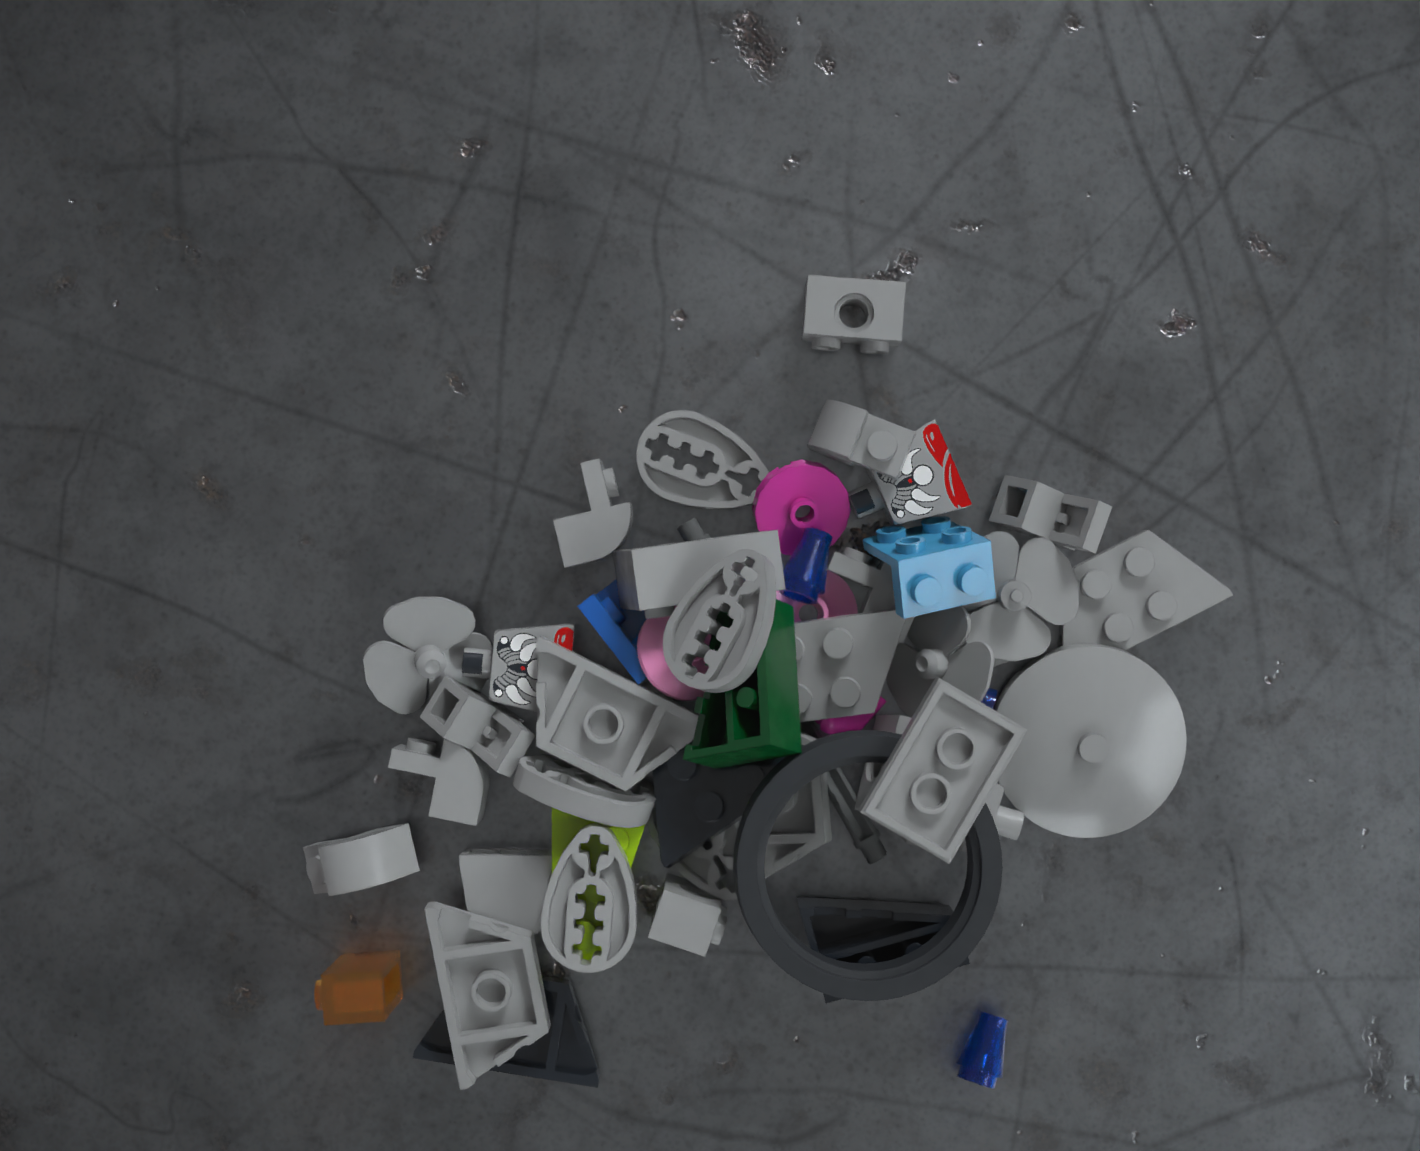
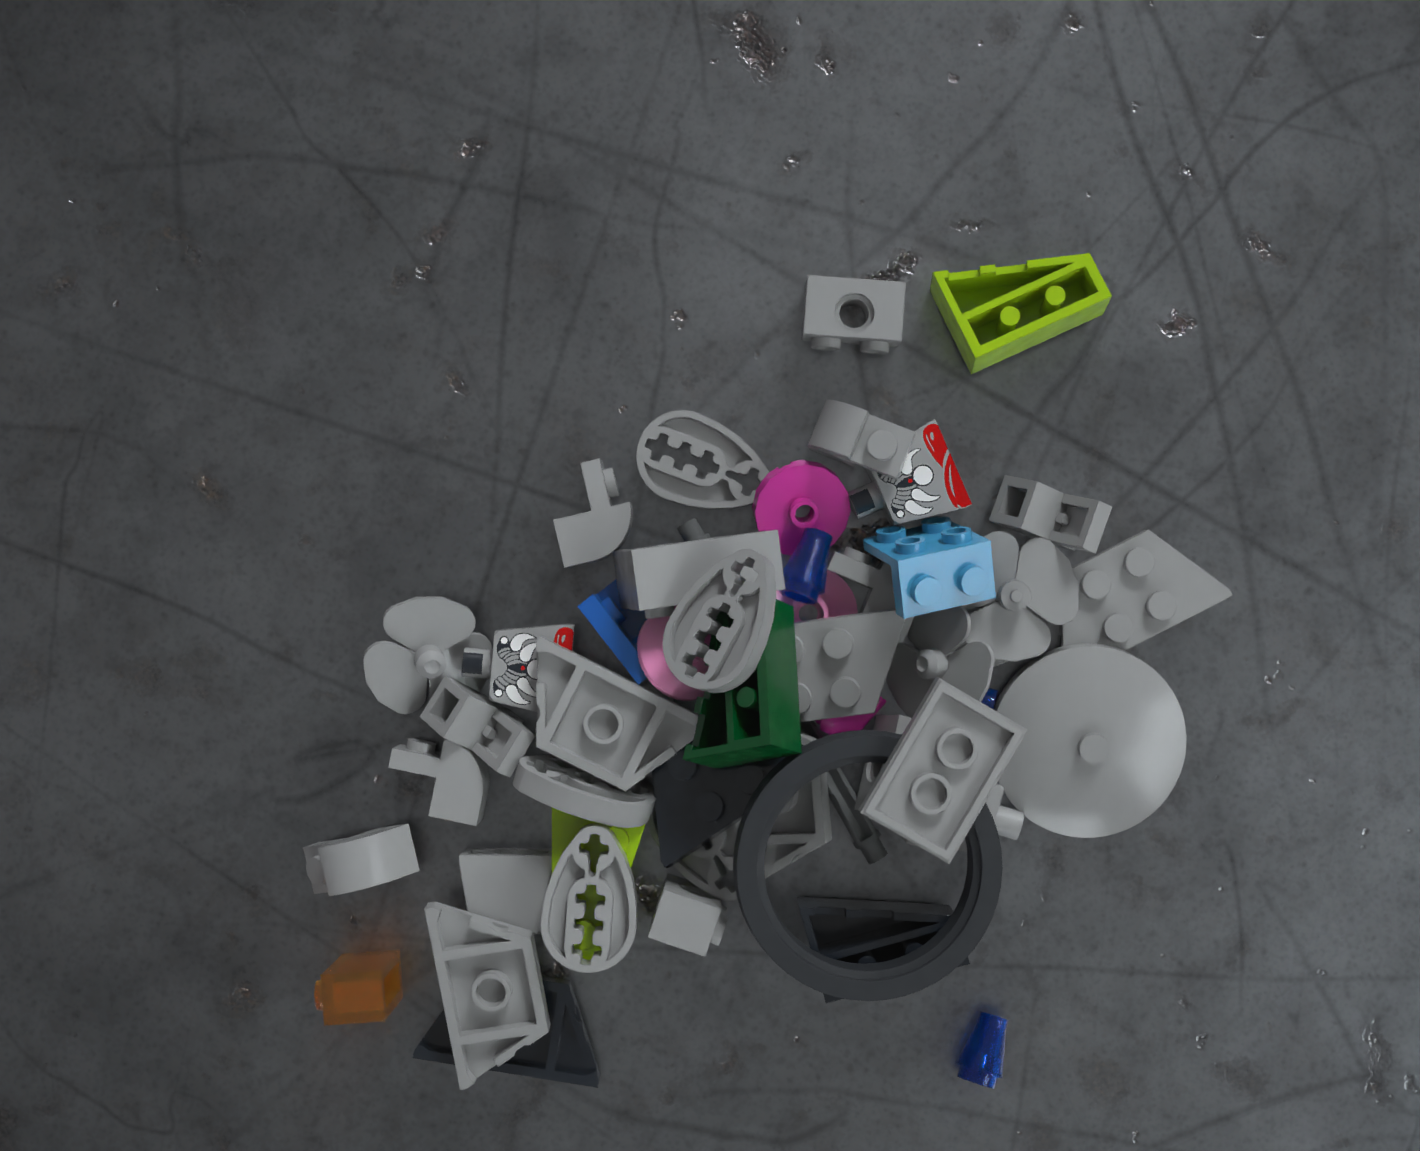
(1017, 306): none -> lime wedge

